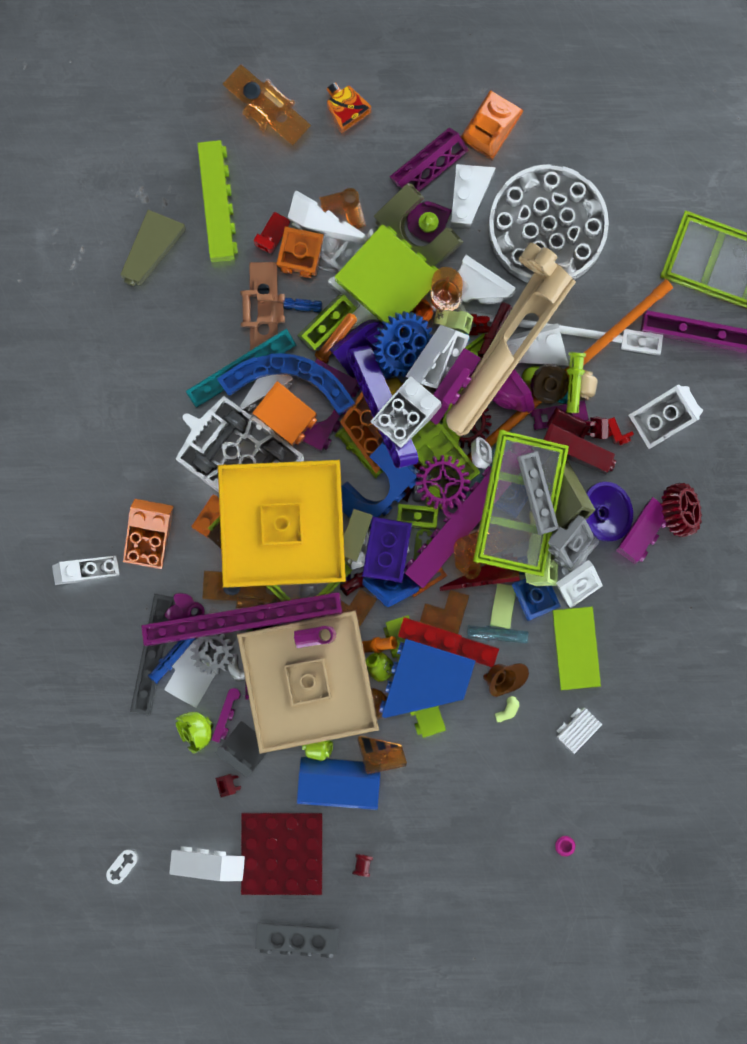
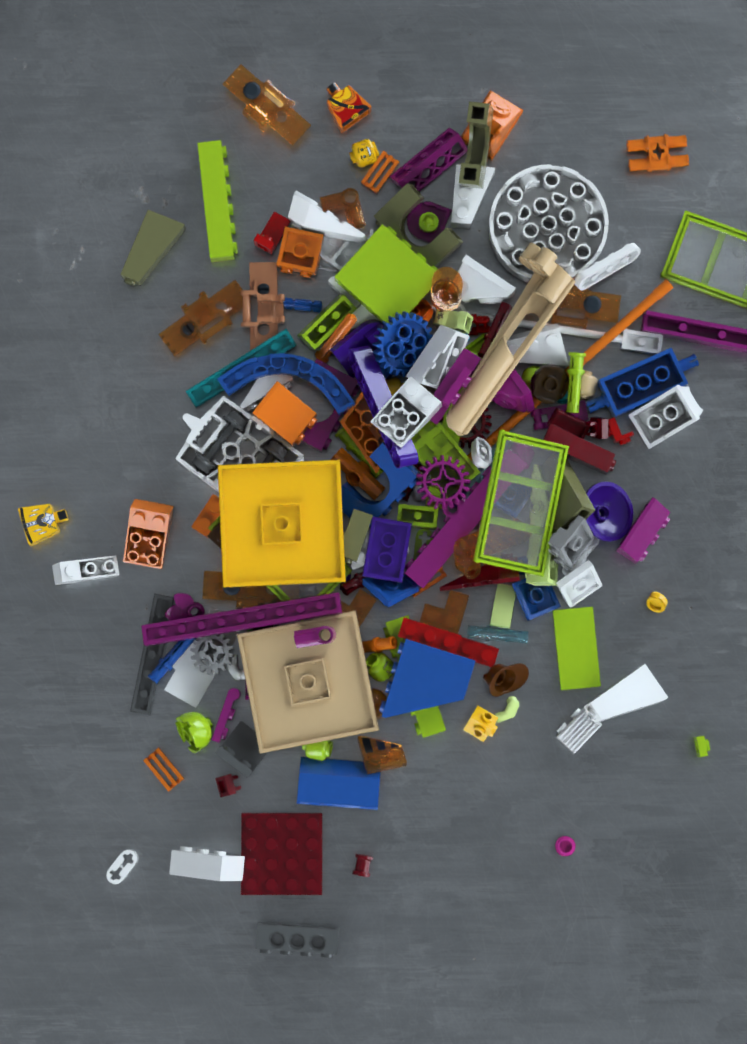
(41, 522): none -> yellow torso
(164, 770): none -> orange tile
(200, 313): none -> clear orange piece
(358, 474): none -> orange piece
(364, 153): none -> yellow head
(389, 159): none -> orange tile
(480, 123): none -> olive arch
(481, 724): none -> yellow brick
(538, 493): light grey tile -> none
(592, 304): none -> clear orange piece
(607, 266): none -> white plate
(629, 694): none -> white slope
(641, 383): none -> blue brick
(656, 602): none -> yellow tile
(663, 144): none -> orange pin
(681, 509): dark red gear -> none
(702, 746): none -> lime plate

